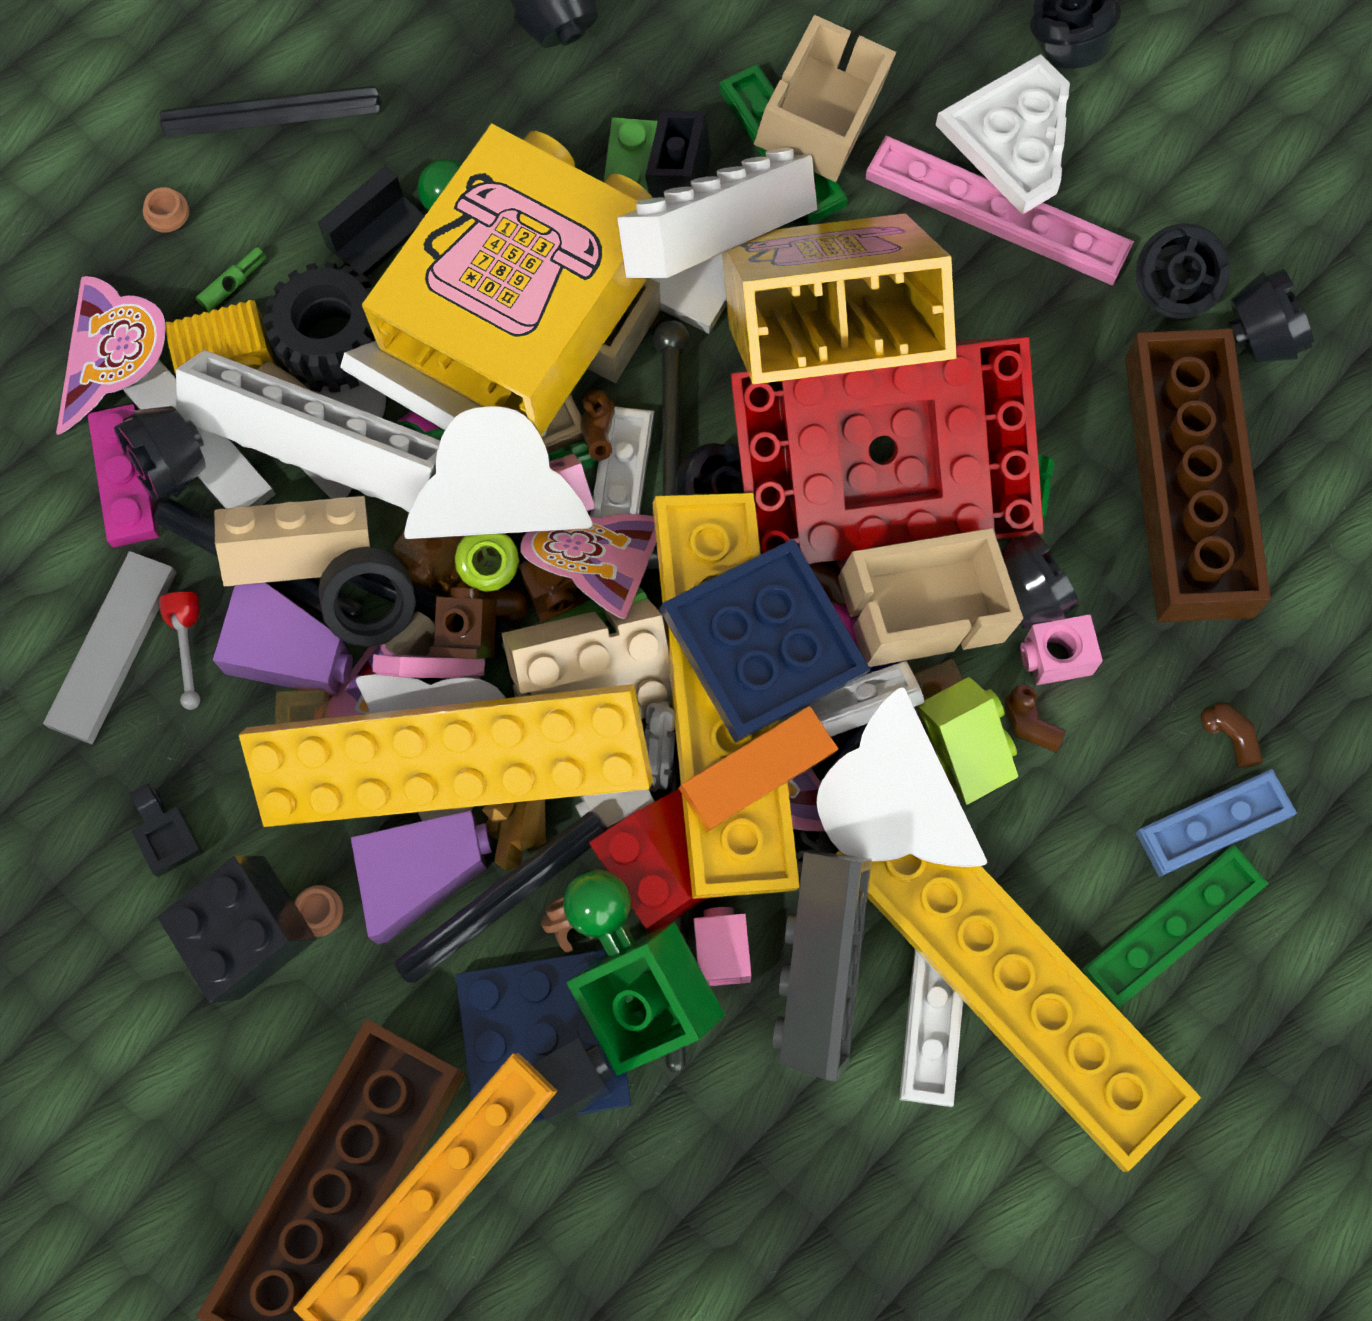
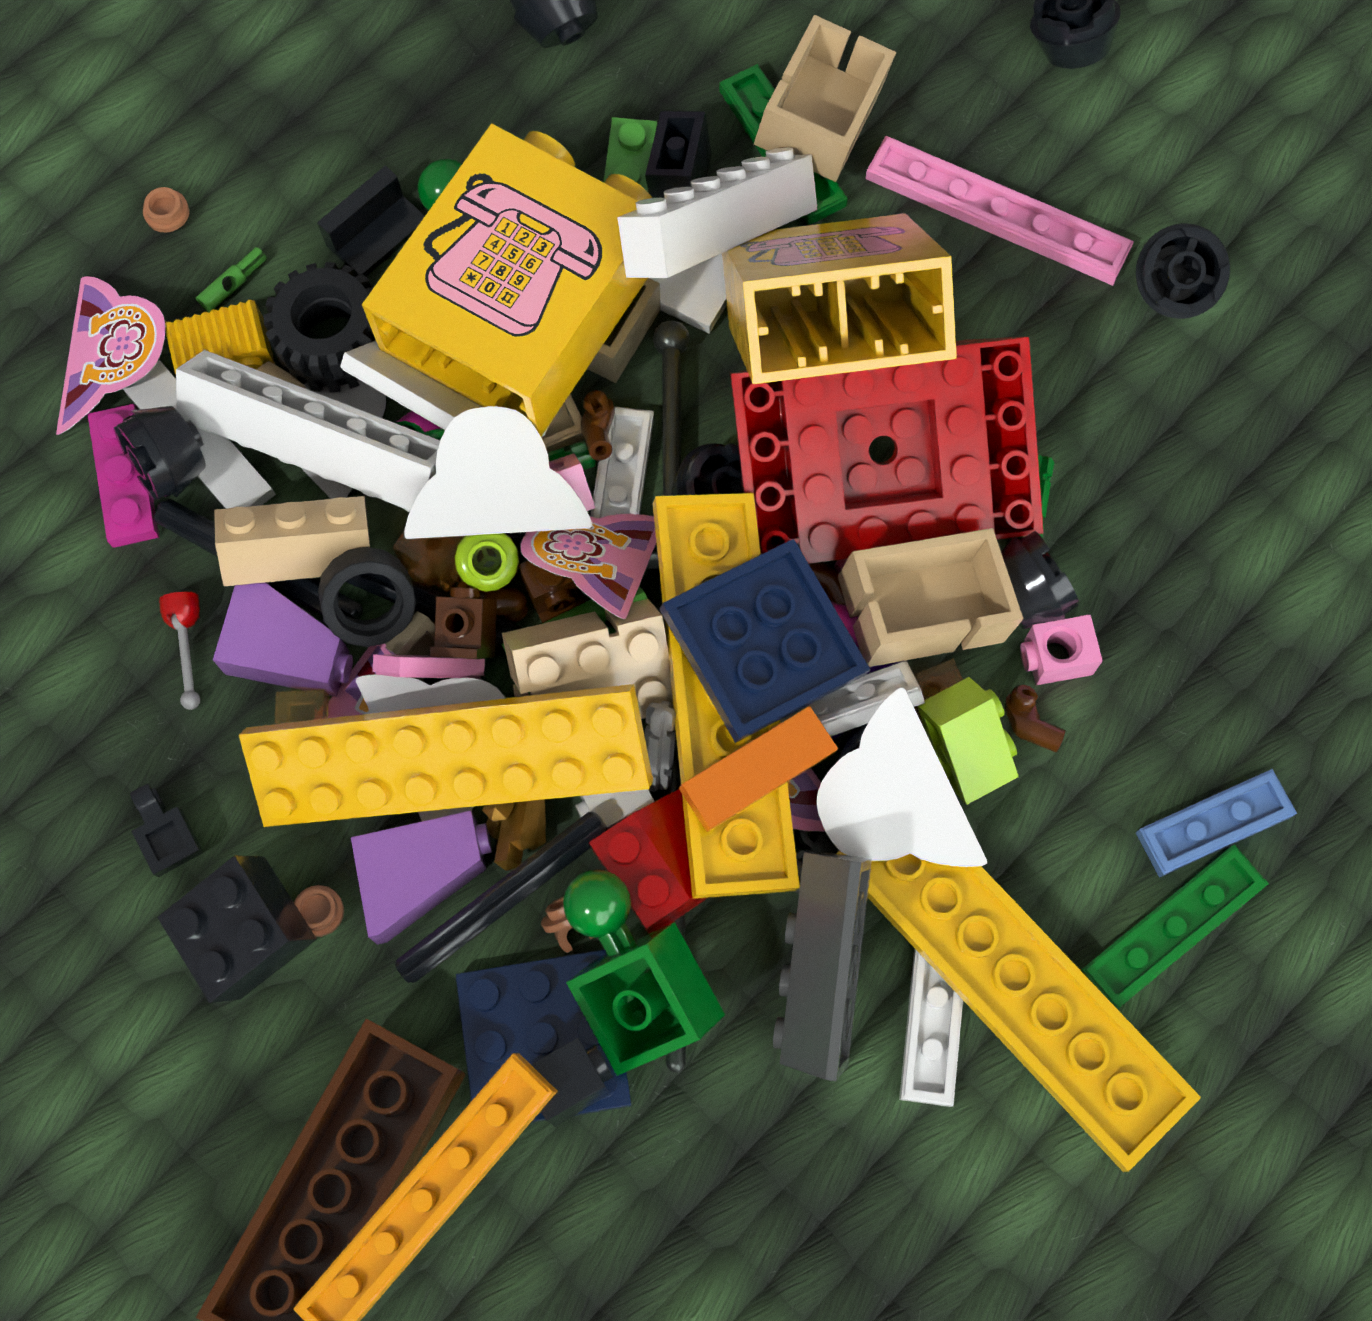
(110, 648): light grey tile -> none
(270, 111): black axle -> none
(723, 946): bright pink brick -> none
(1014, 131): white plate -> none
(1196, 476): reddish brown brick -> none
(1238, 728): reddish brown arm -> none
(1270, 319): black cone -> none

